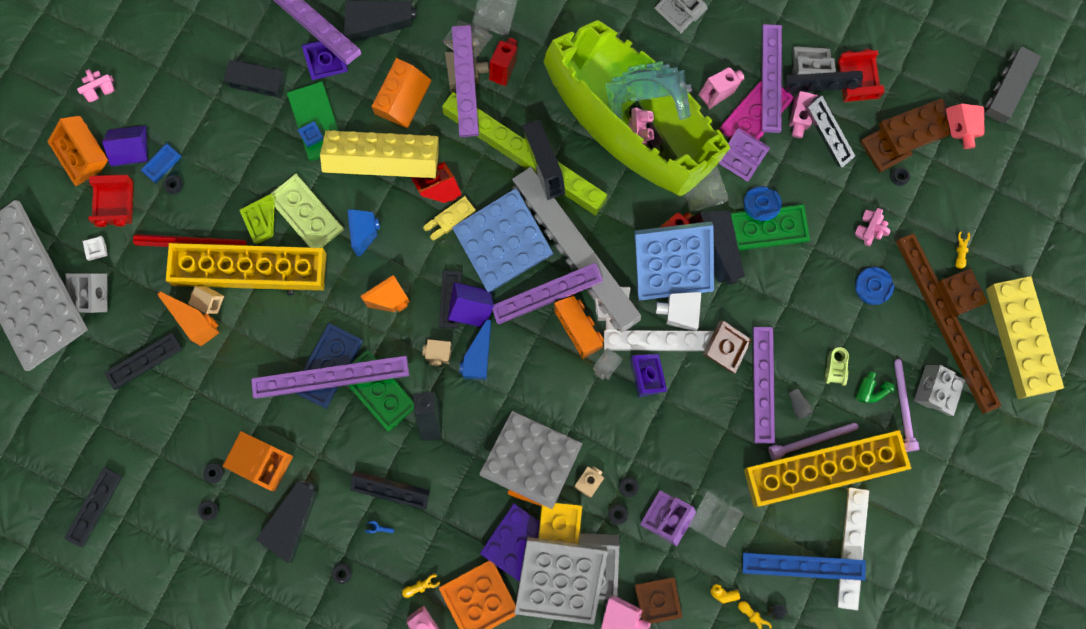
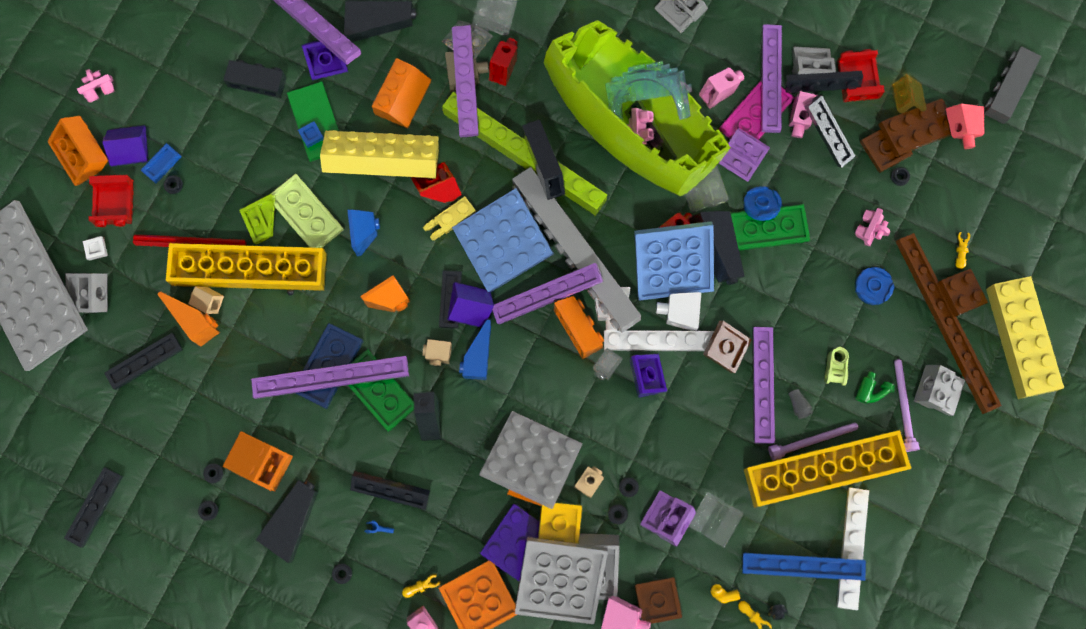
(908, 94): none -> clear yellow panel

